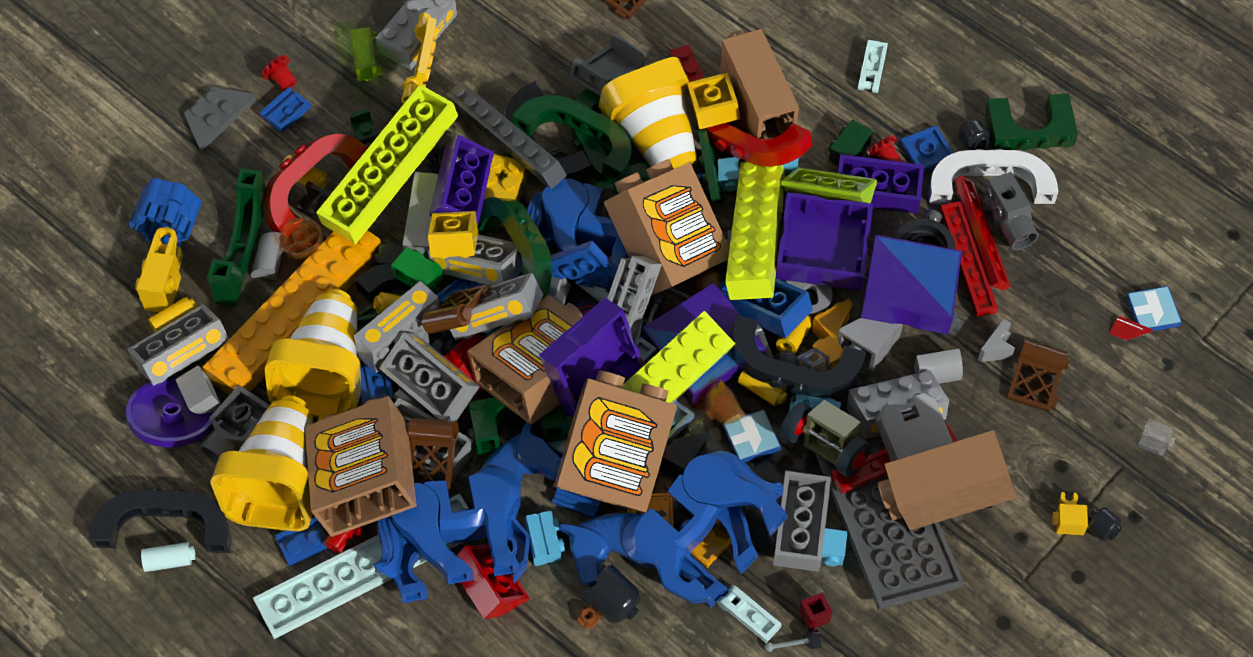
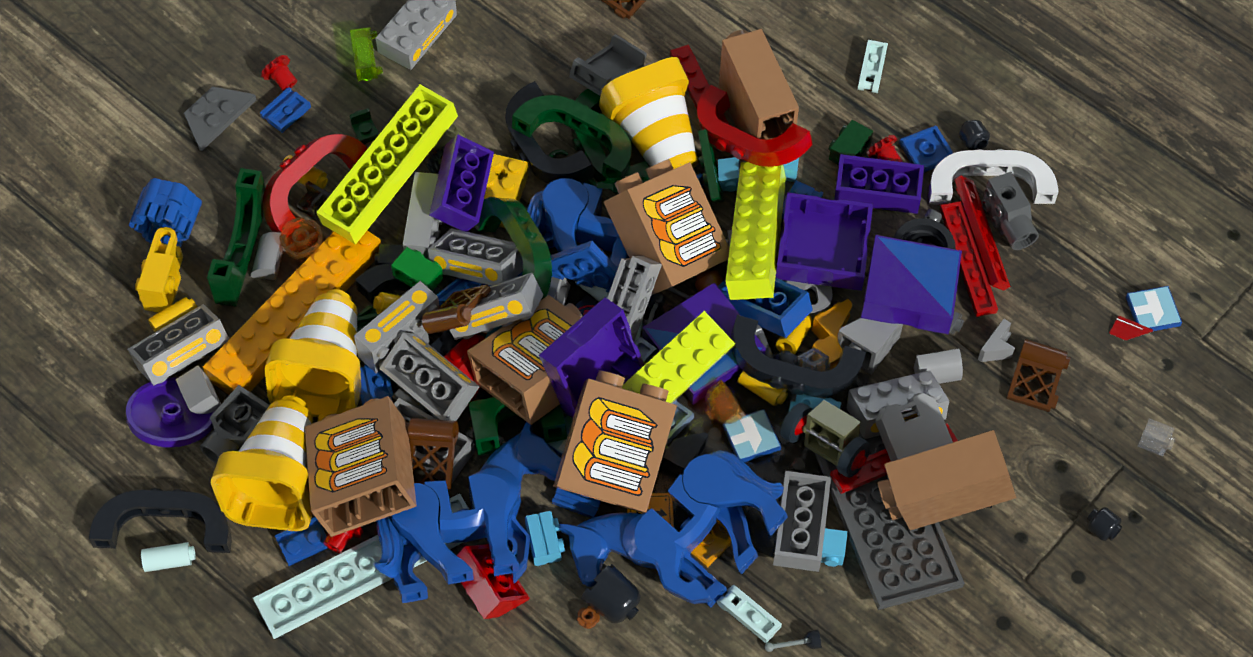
(425, 32): yellow plate -> none
(453, 234): yellow brick -> none
(506, 135): dark grey brick -> none
(713, 100): yellow brick -> none
(815, 611): dark red brick -> none
(829, 185): lime slope -> none
(1008, 135): dark green arch -> none
(1070, 517): yellow brick -> none

